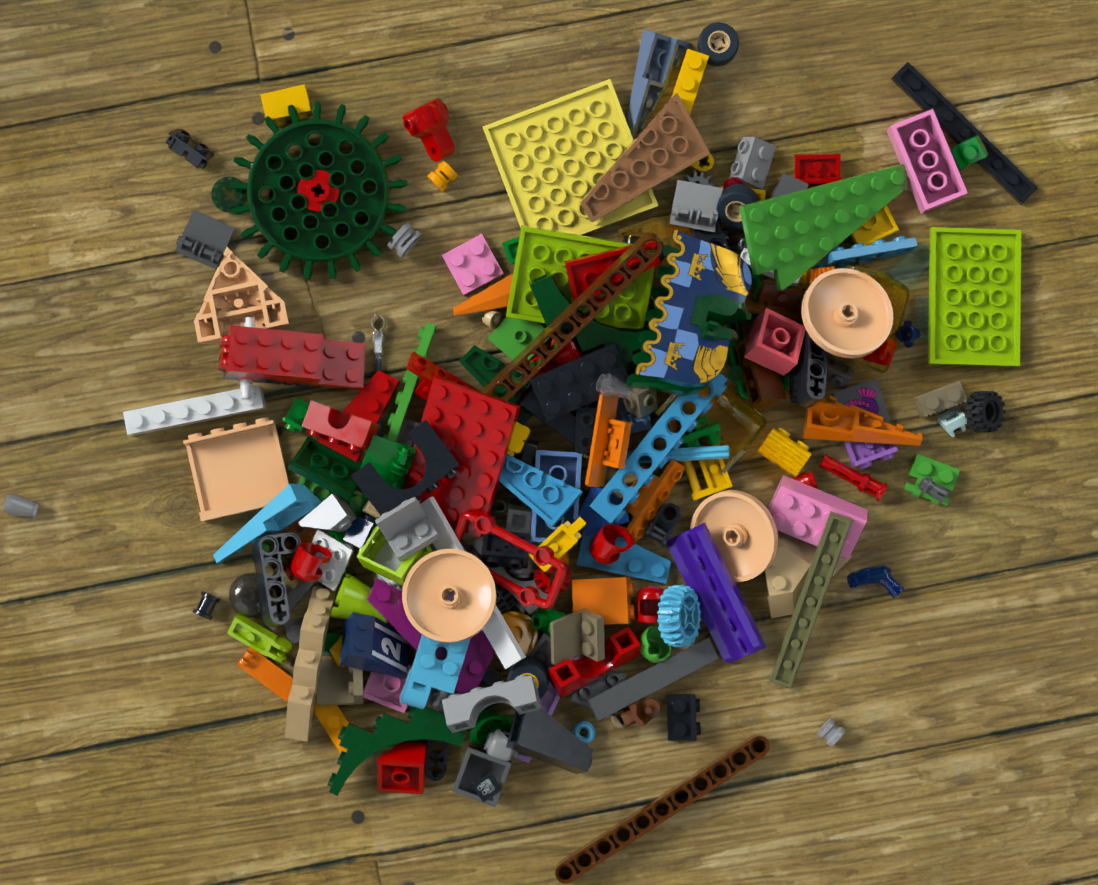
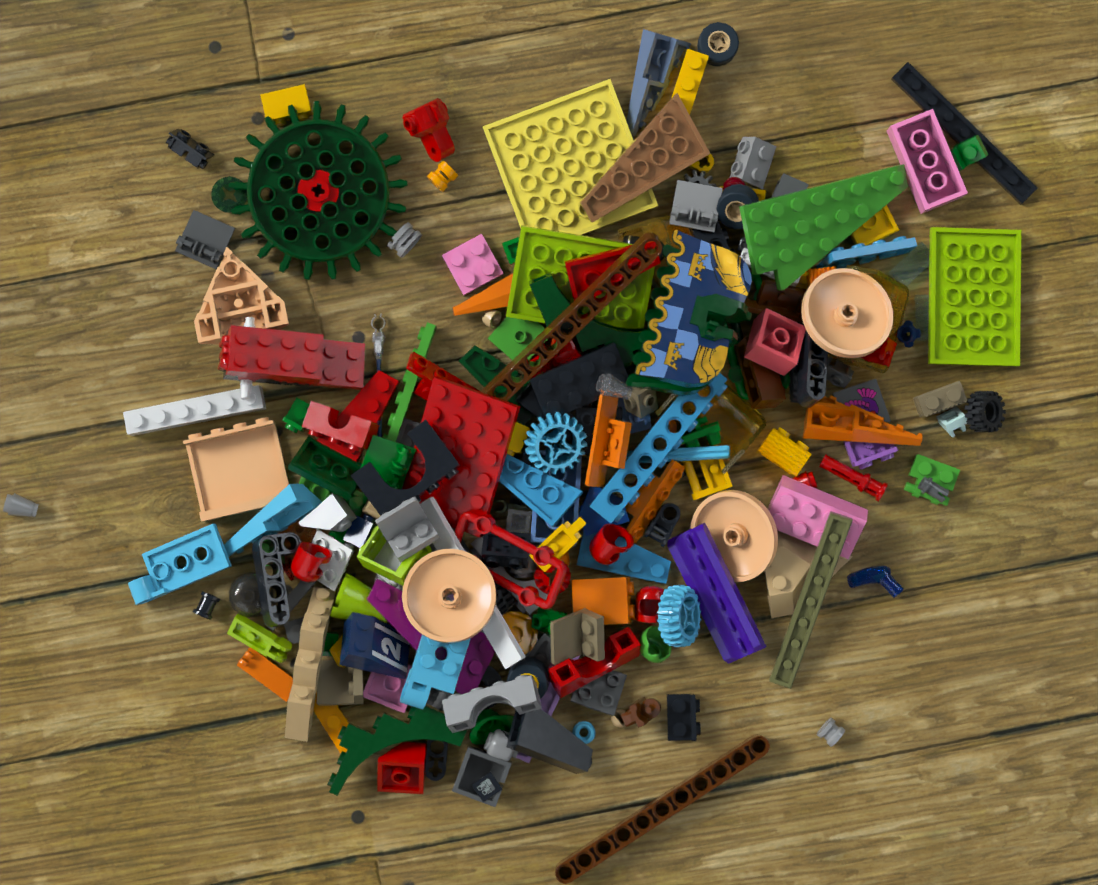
(167, 576): none -> medium azure hinge
(560, 425): none -> medium azure gear
(652, 679): dark grey tile -> none
(817, 168): red bracket -> none

